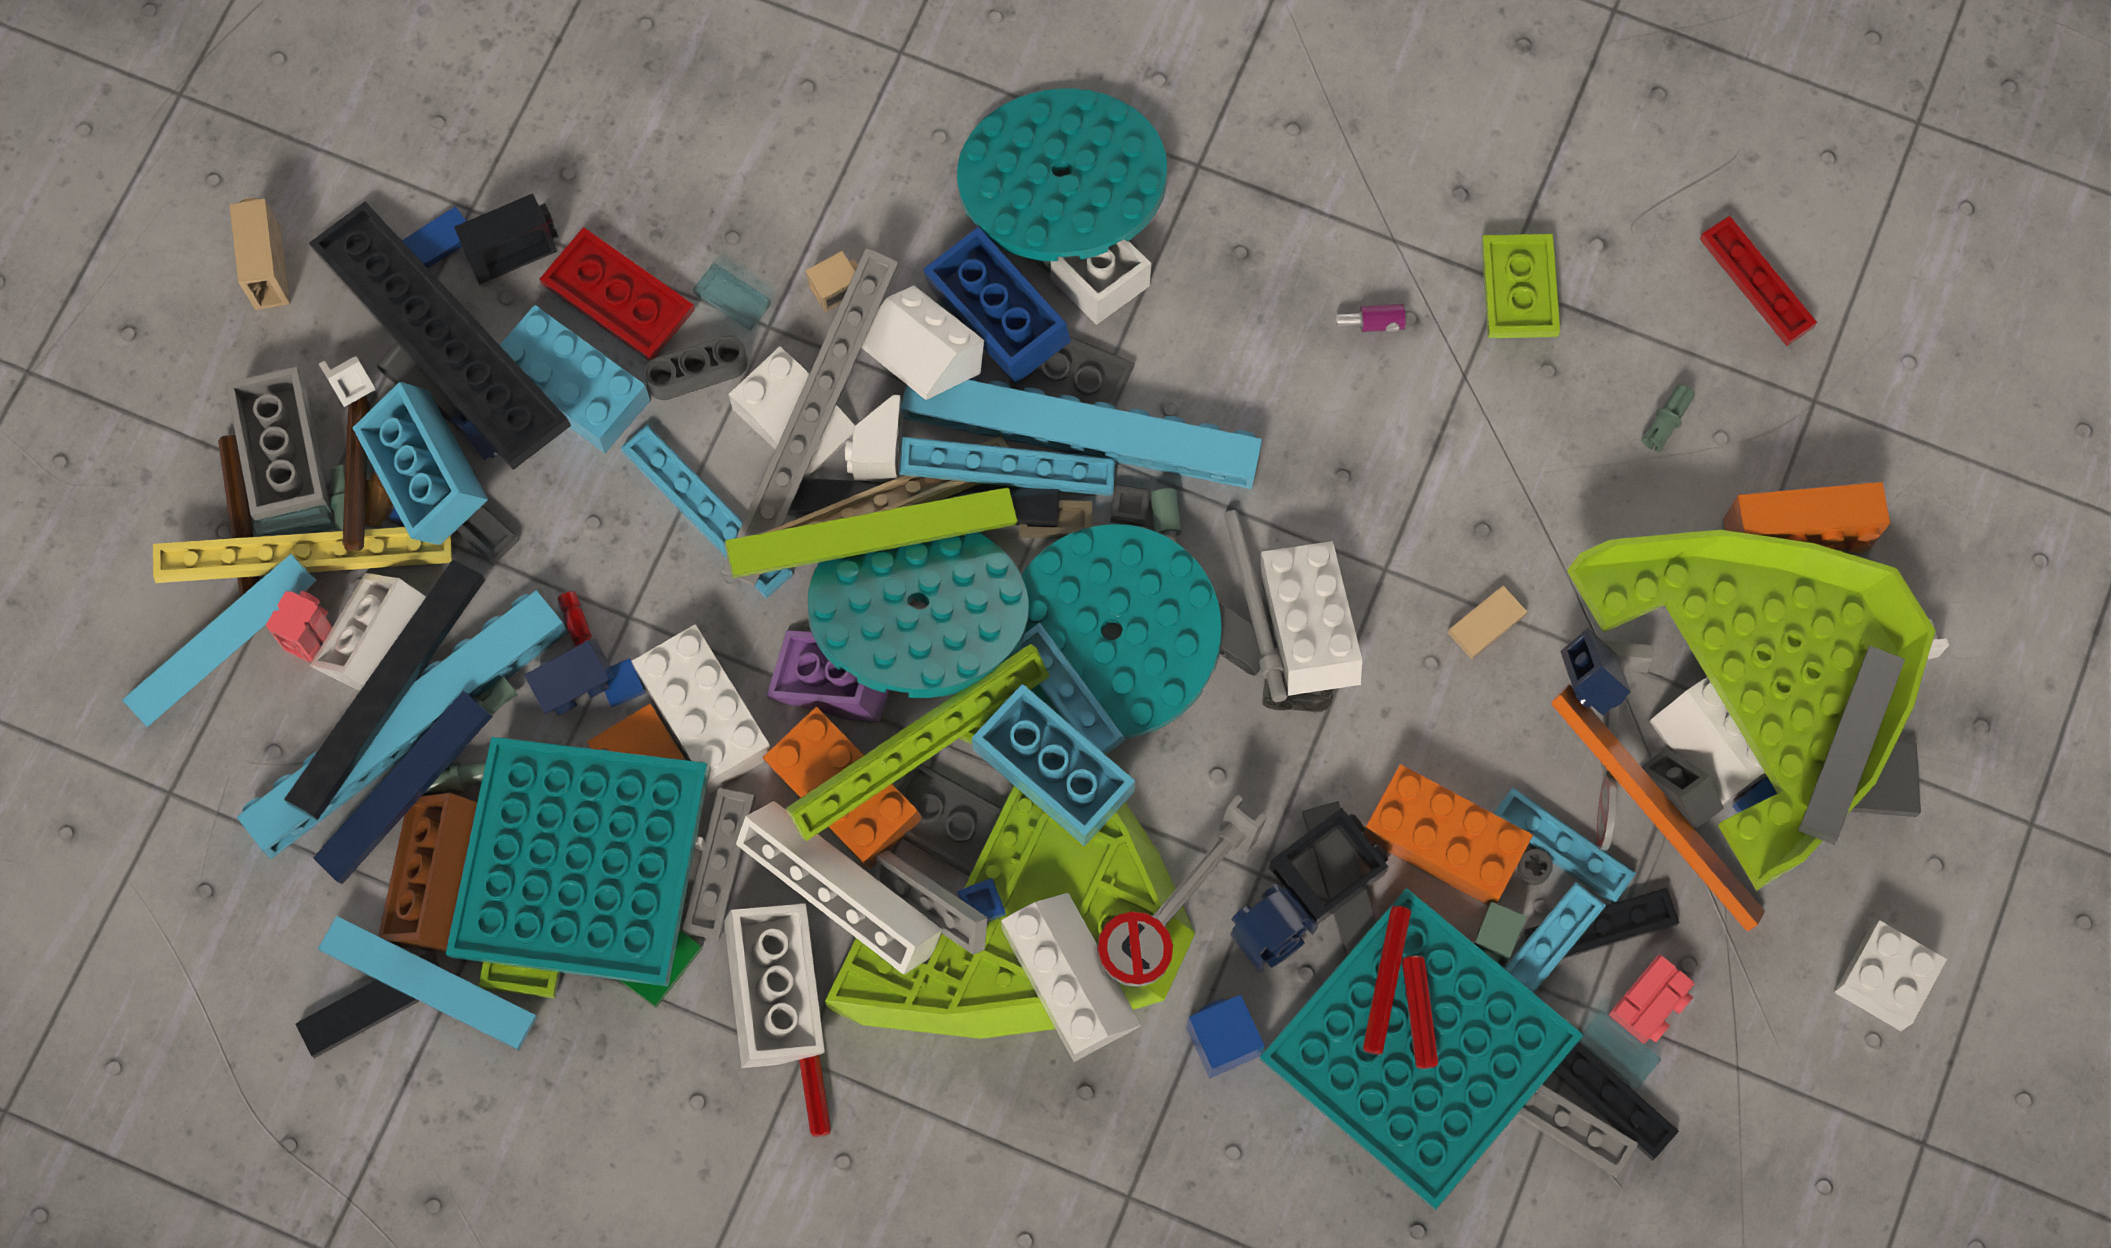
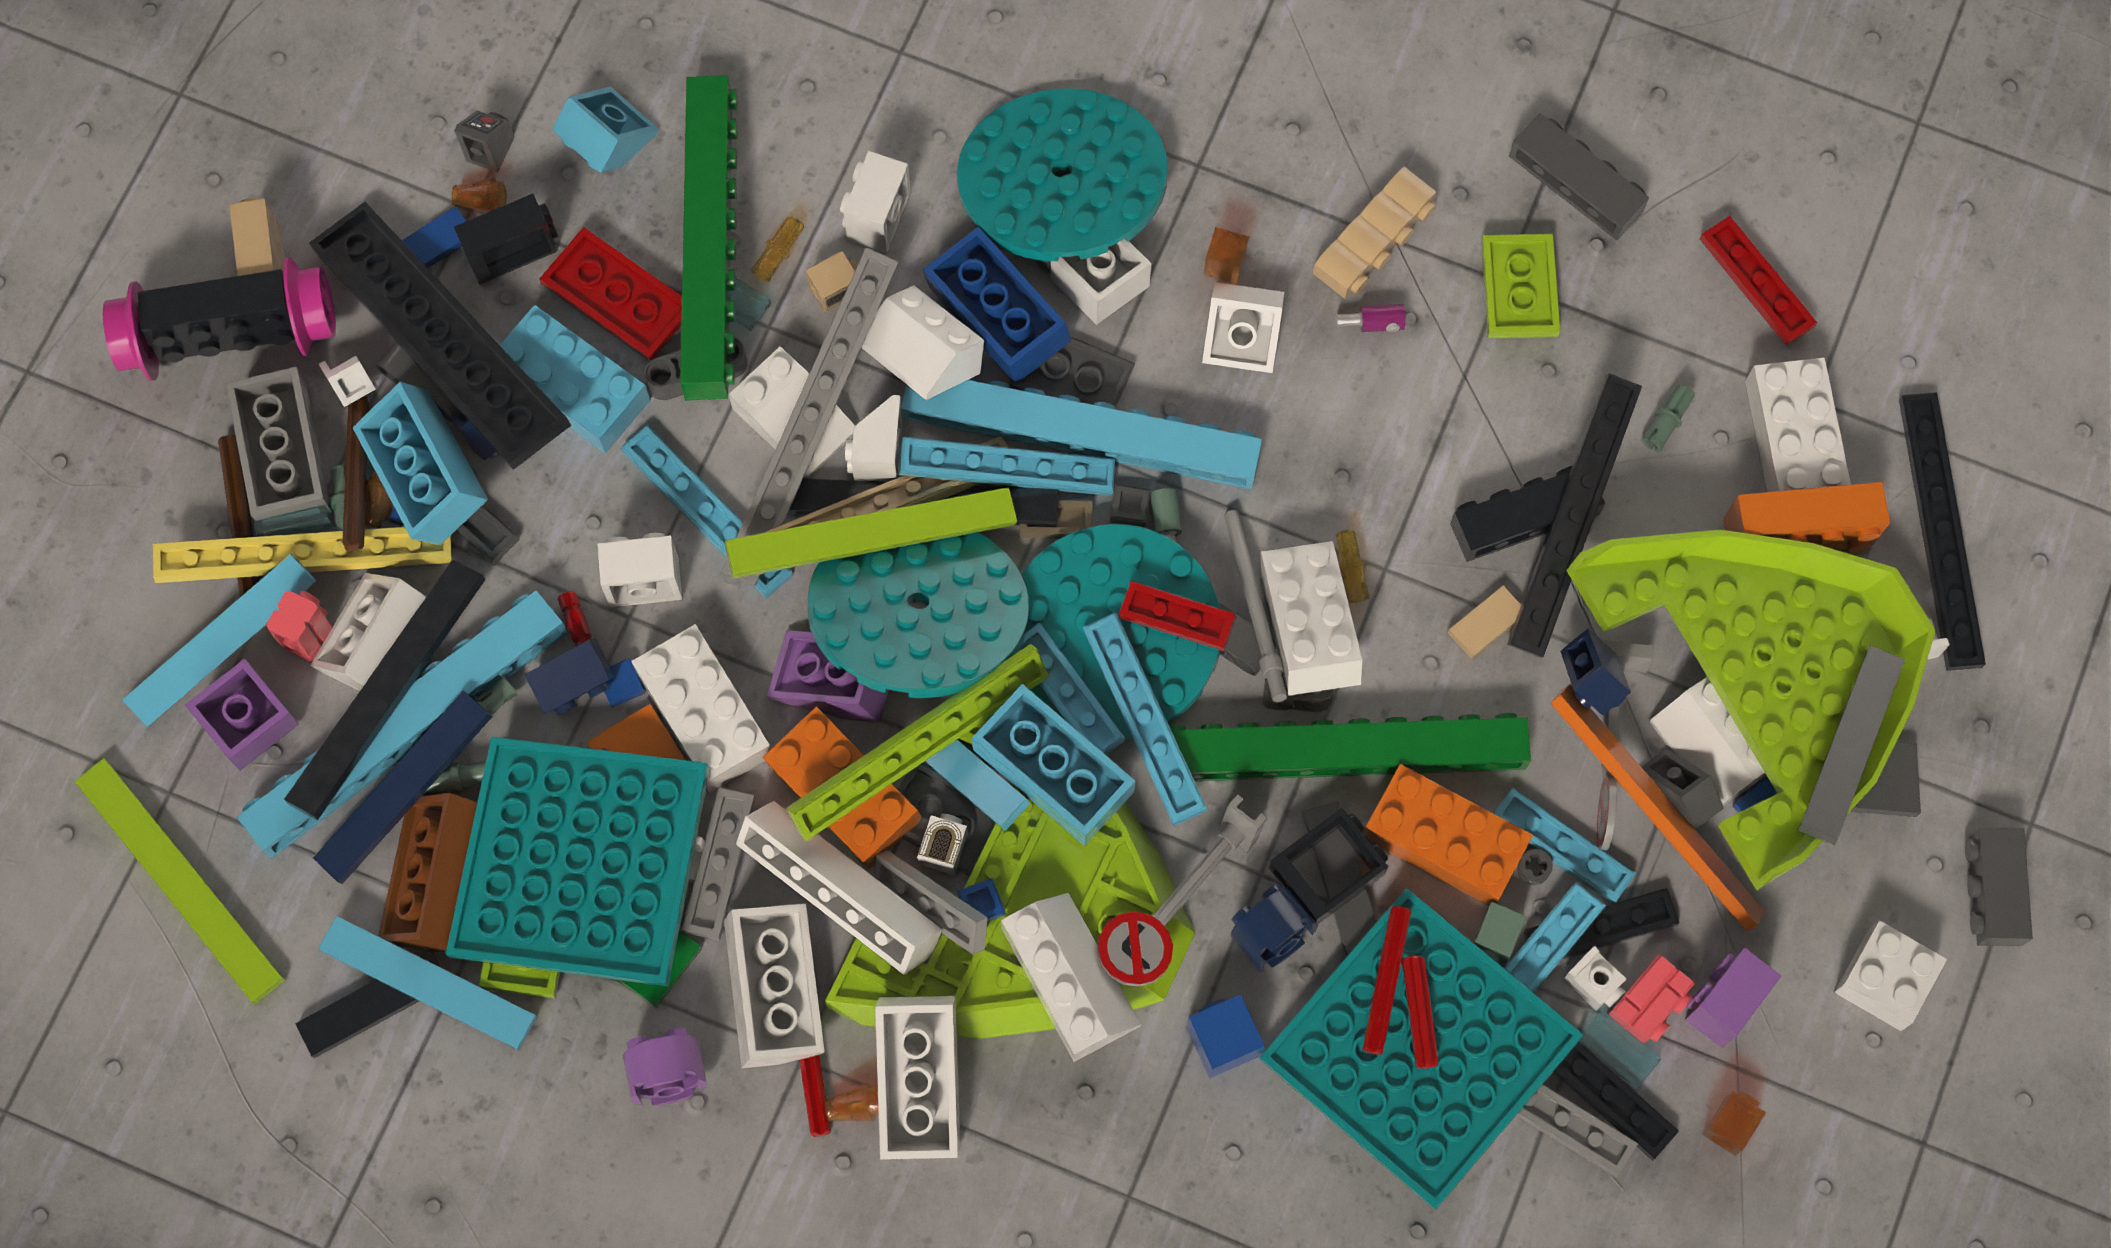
(179, 881): none -> lime tile
(218, 317): none -> black brick
(241, 714): none -> medium lavender brick
(480, 195): none -> clear orange cone
(485, 139): none -> dark grey slope
(603, 128): none -> medium azure slope
(639, 570): none -> white brick
(664, 1067): none -> medium lavender brick
(707, 239): none -> green brick
(777, 249): none -> clear yellow axle
(854, 1105): none -> clear orange cone
(876, 201): none -> white brick
(917, 1077): none -> white brick
(943, 844): none -> brick
(979, 783): none -> medium azure tile
(1145, 719): none -> medium azure tile
(1177, 616): none -> red plate
(1226, 255): none -> clear orange brick
(1243, 327): none -> white slope
(1352, 567): none -> clear yellow axle
(1354, 747): none -> green brick
(1374, 233): none -> tan brick
(1509, 516): none -> black brick
(1574, 514): none -> black tile
(1579, 176): none -> dark grey brick
(1582, 980): none -> white brick
(1734, 1122): none -> clear orange brick
(1736, 993): none -> medium lavender brick
(1796, 425): none -> white brick
(1942, 531): none -> black tile
(1999, 887): none -> dark grey brick

